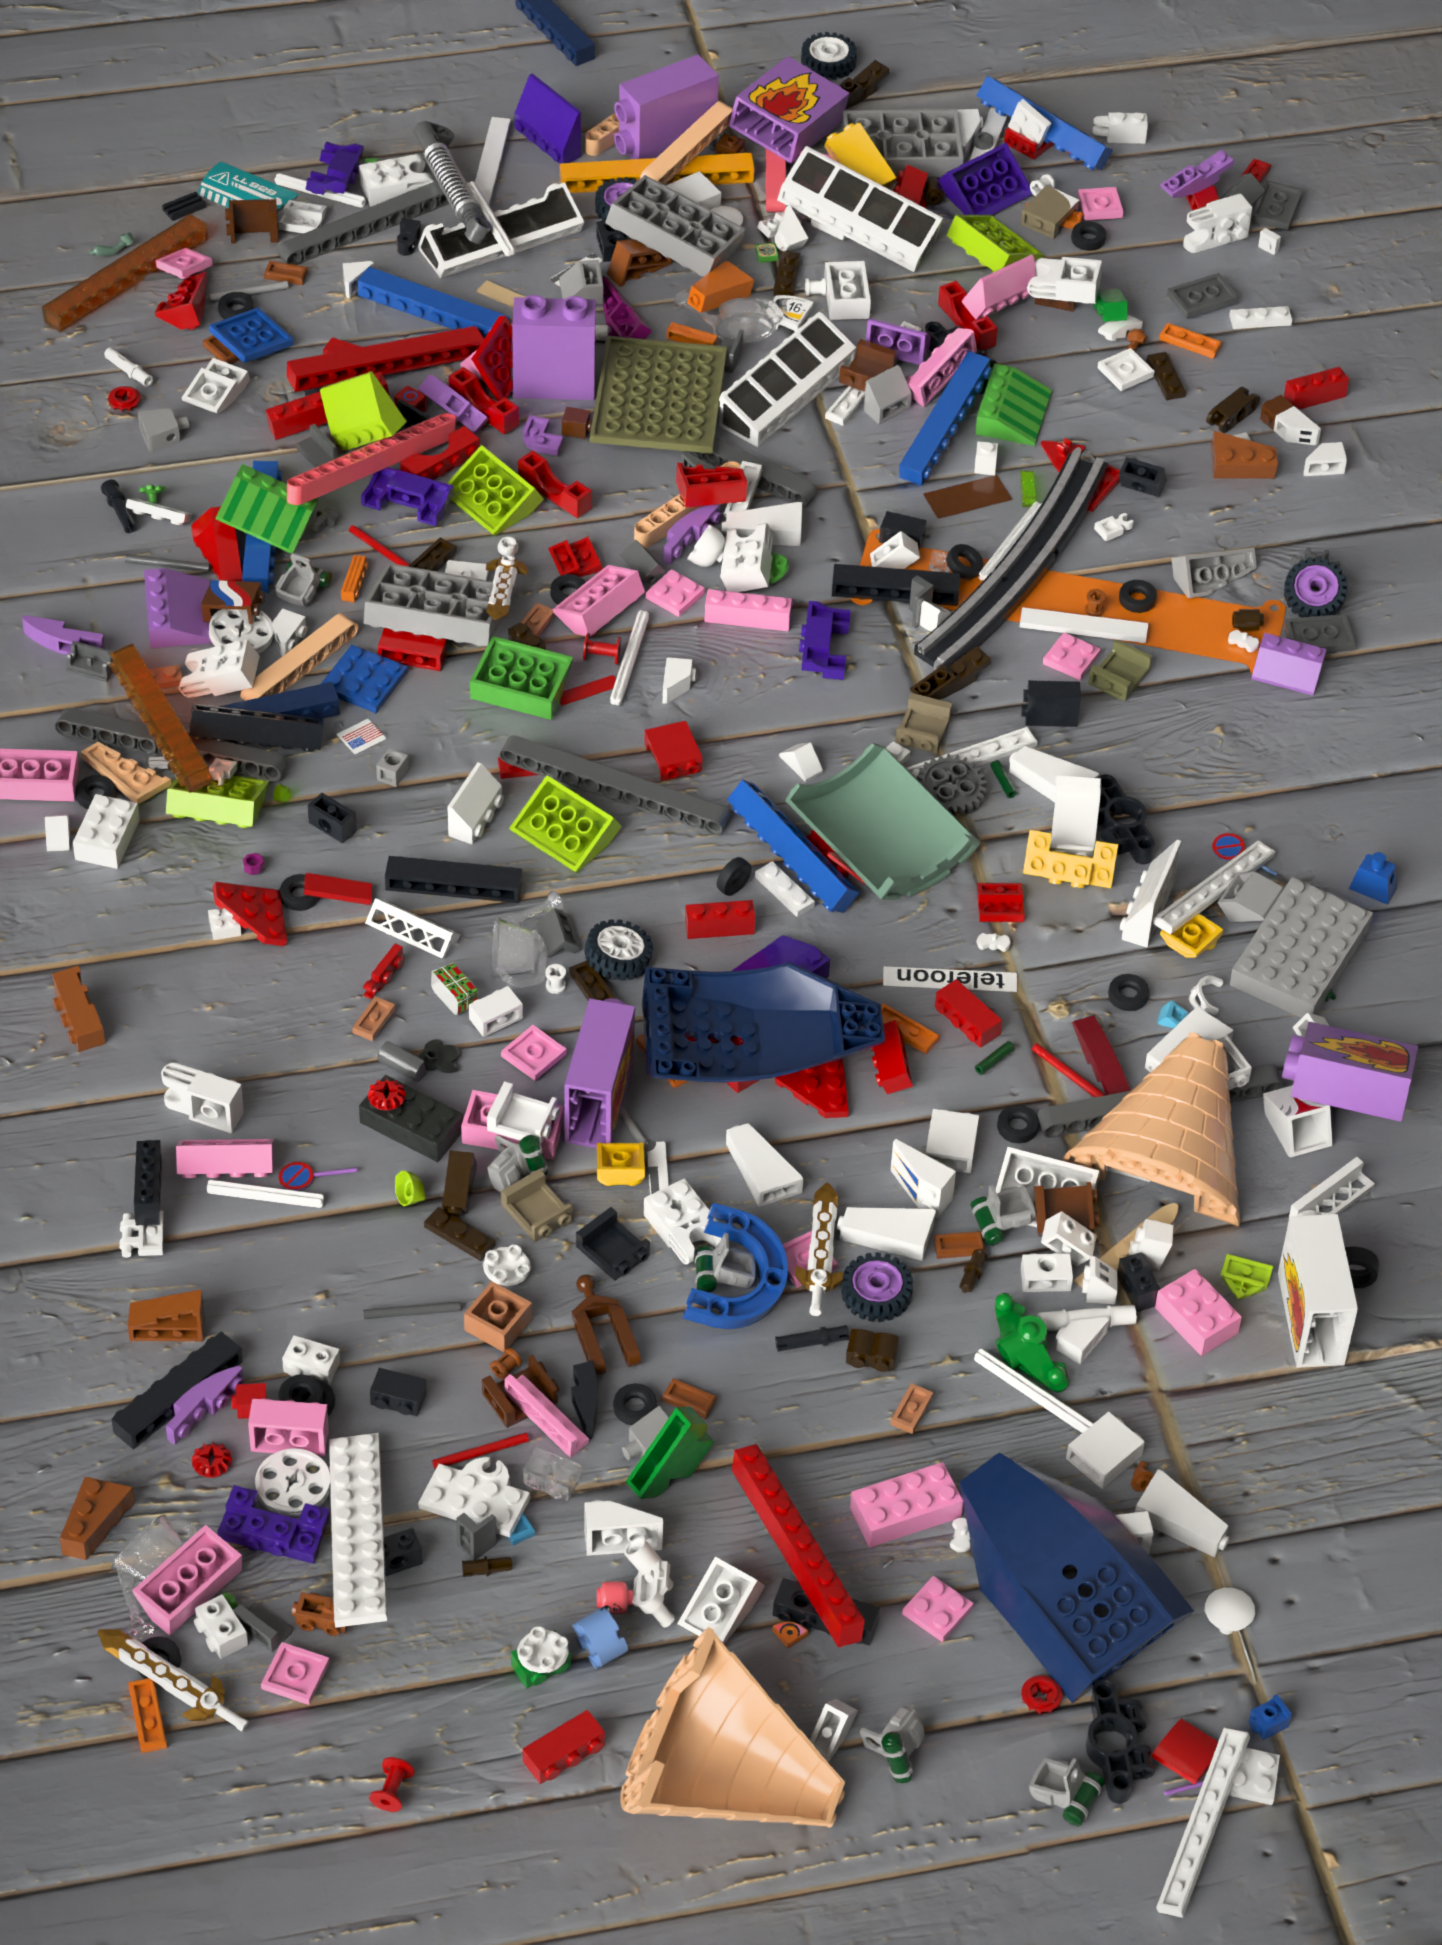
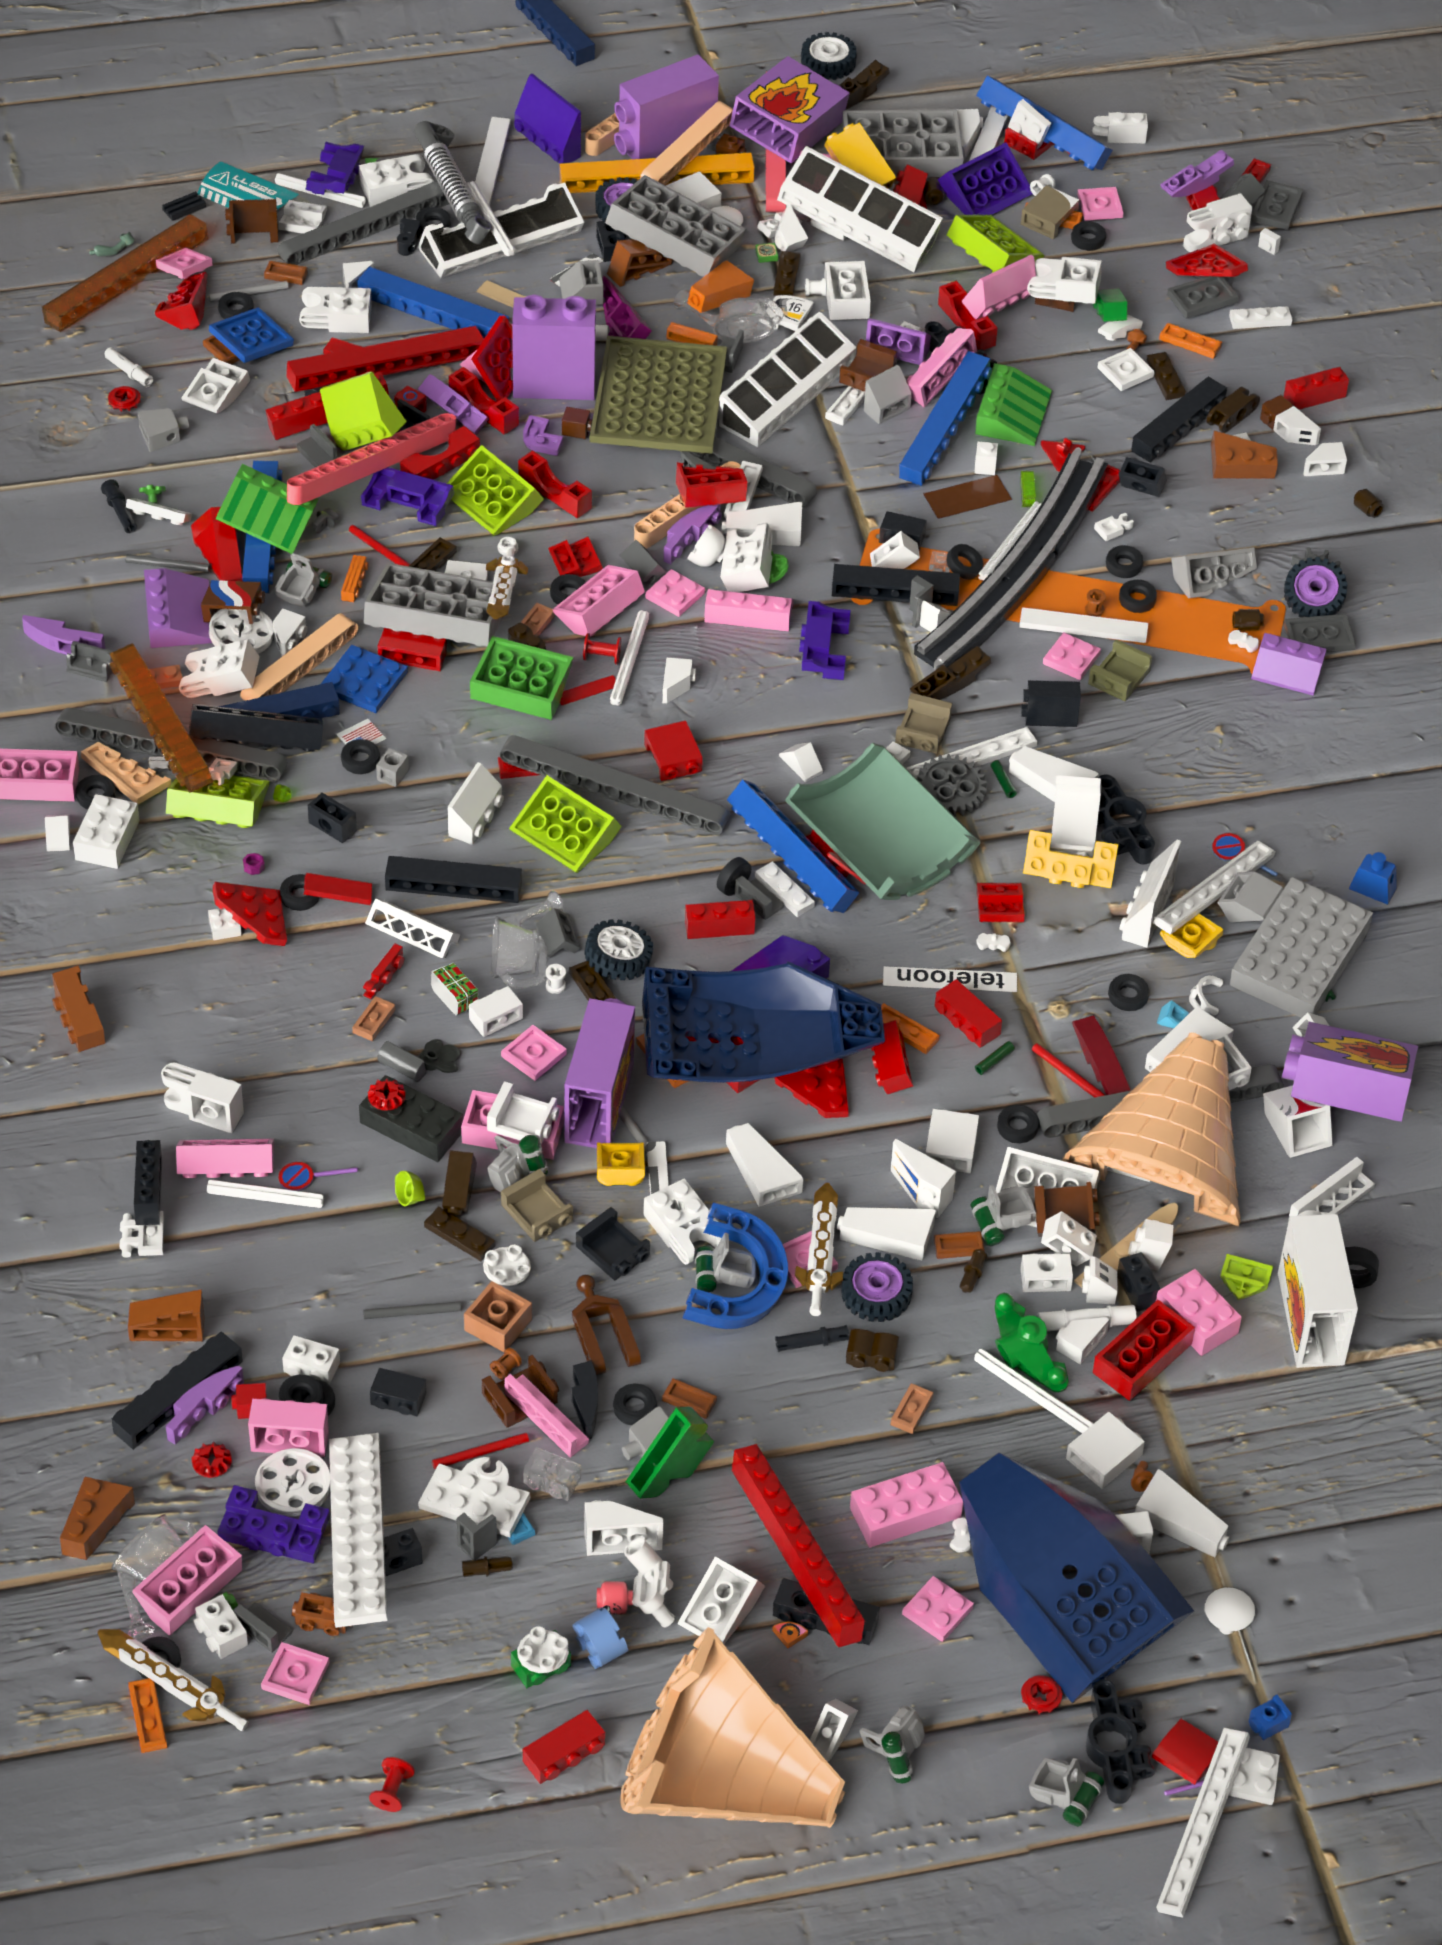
(337, 309): none -> white brick
(358, 746): none -> black tyre
(433, 213): none -> black tyre
(764, 901): none -> dark grey panel
(983, 140): dark grey tile -> none
(1127, 552): none -> black tyre
(1143, 1350): none -> red brick
(1178, 420): none -> black brick
(1207, 262): none -> red plate
(1368, 503): none -> dark brown brick

